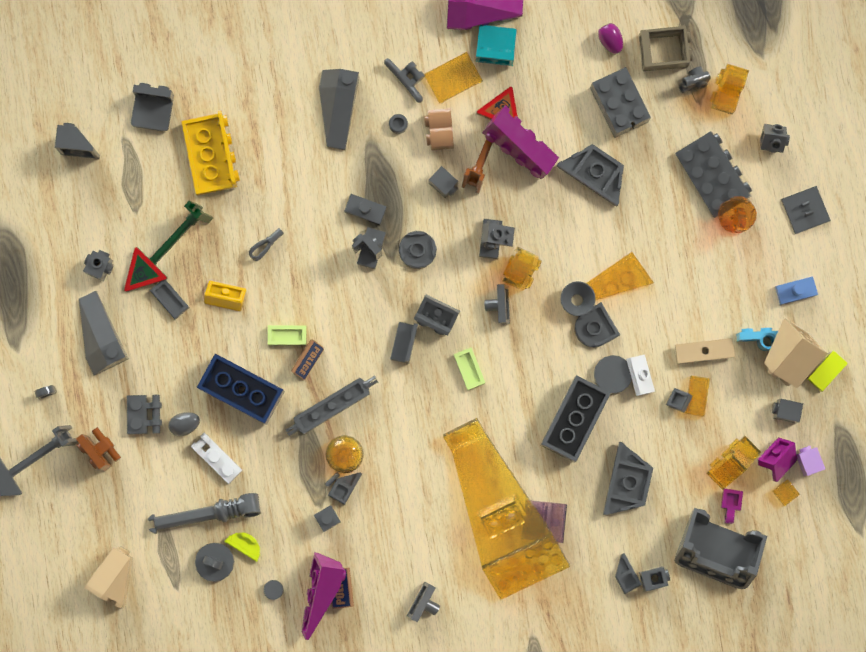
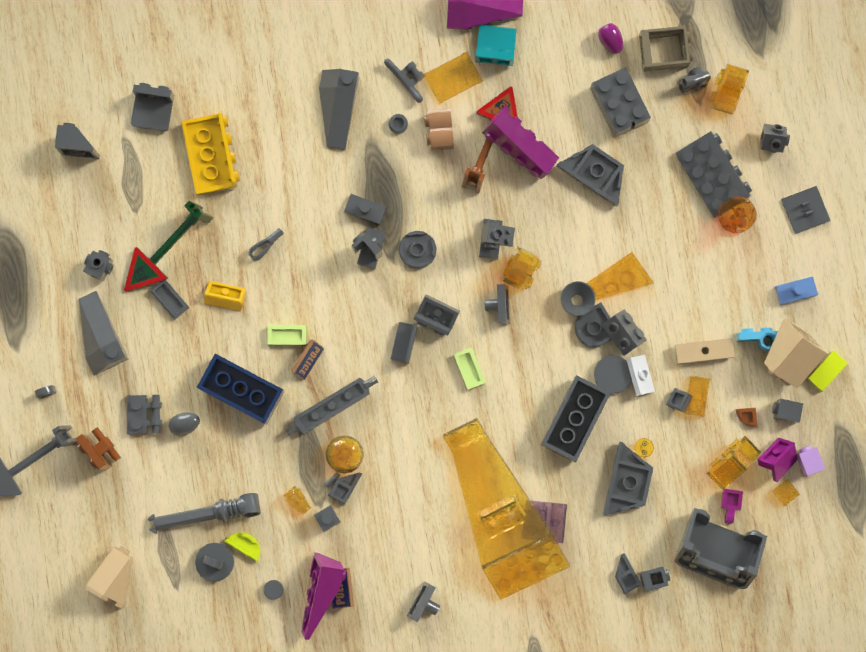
(217, 458): white plate -> none
(297, 500): none -> clear yellow cone
(444, 182): dark grey brick -> none
(624, 332): none -> dark grey bracket
(644, 447): none -> clear yellow tile
(747, 416): none -> dark orange tile

